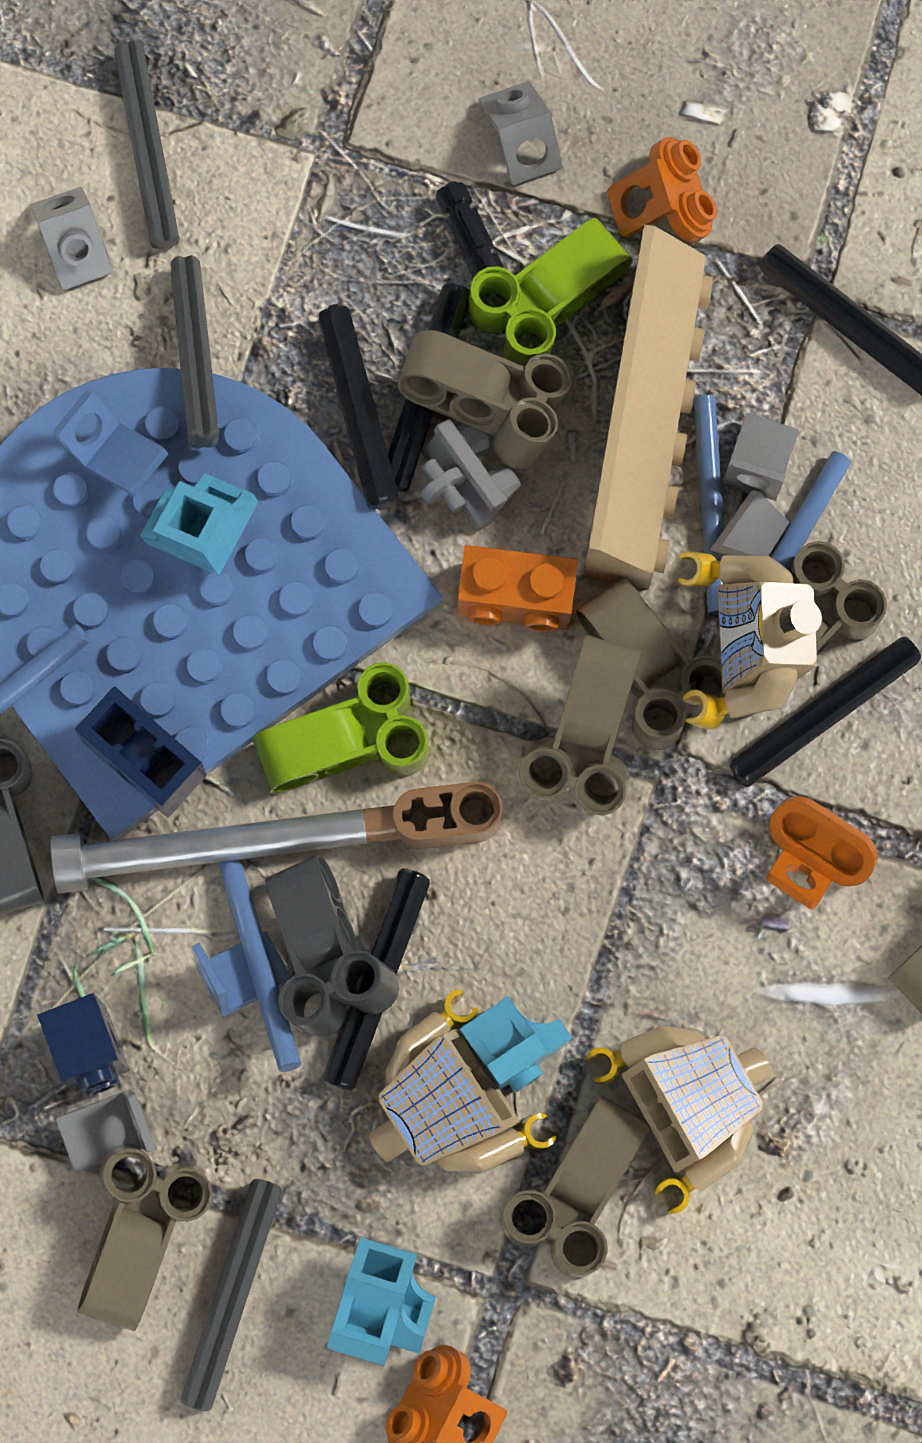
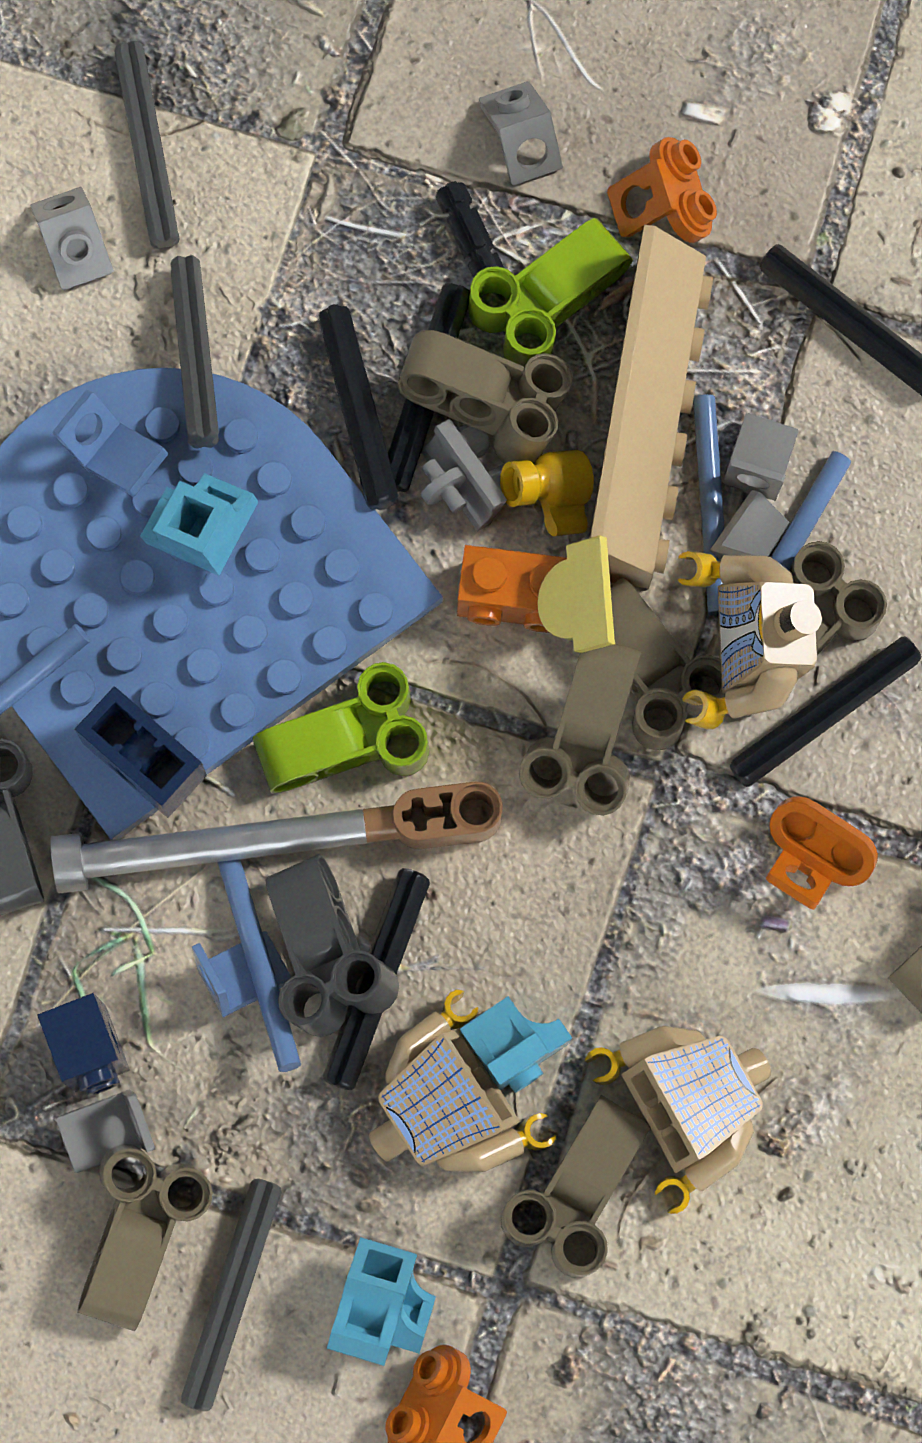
(559, 482): none -> yellow piece
(577, 596): none -> light yellow piece

